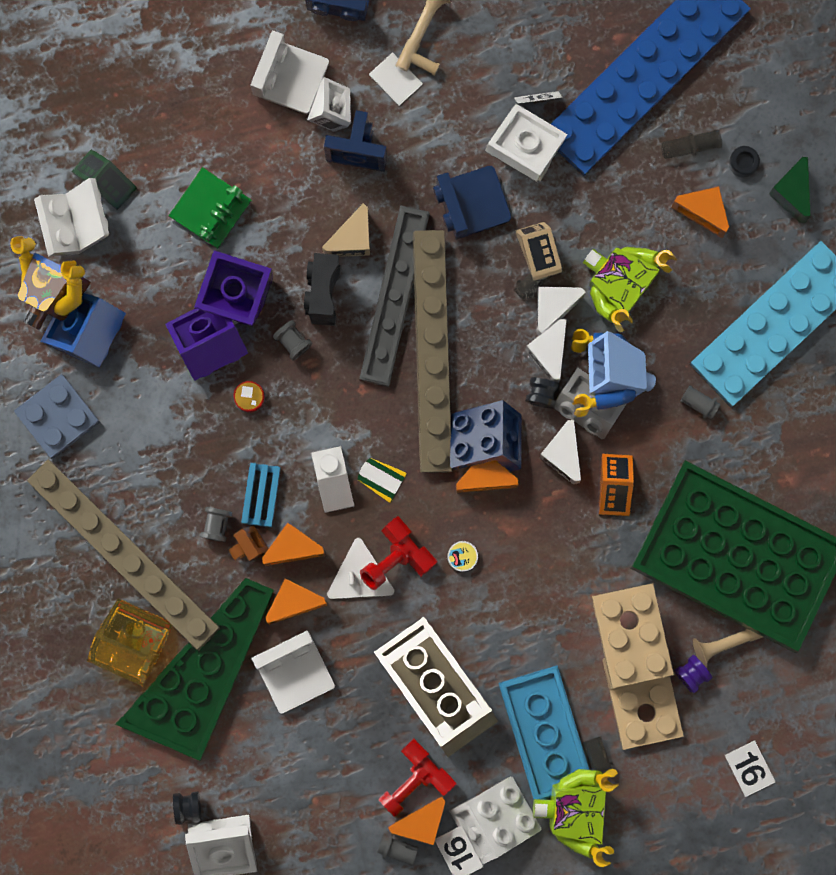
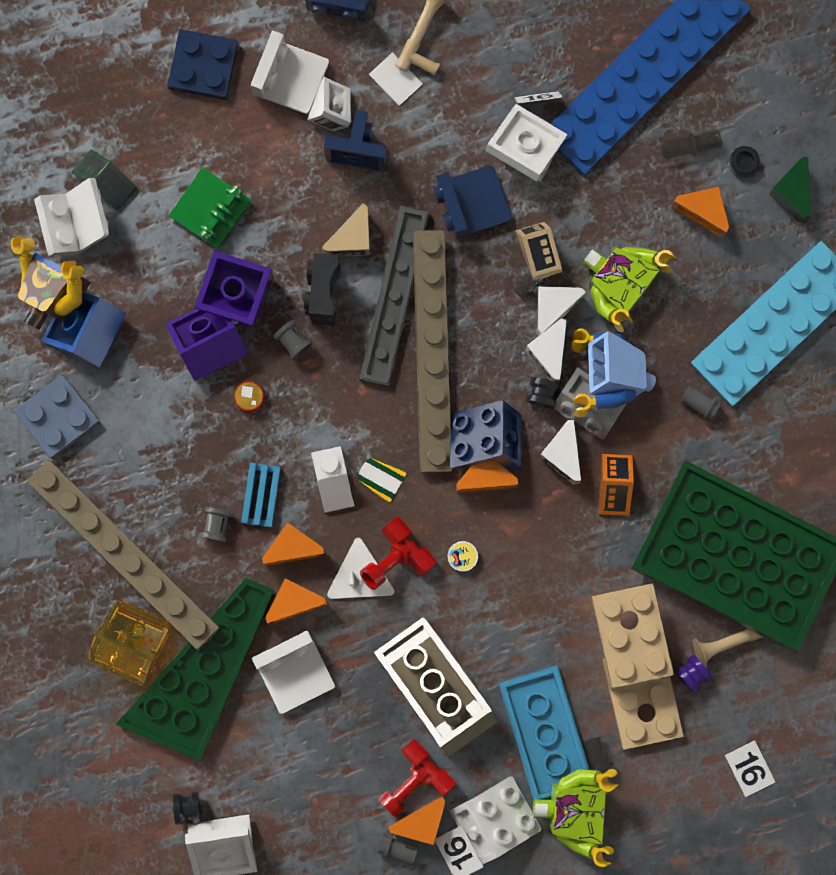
(202, 64): none -> dark blue plate
(249, 544): dark orange tile -> none

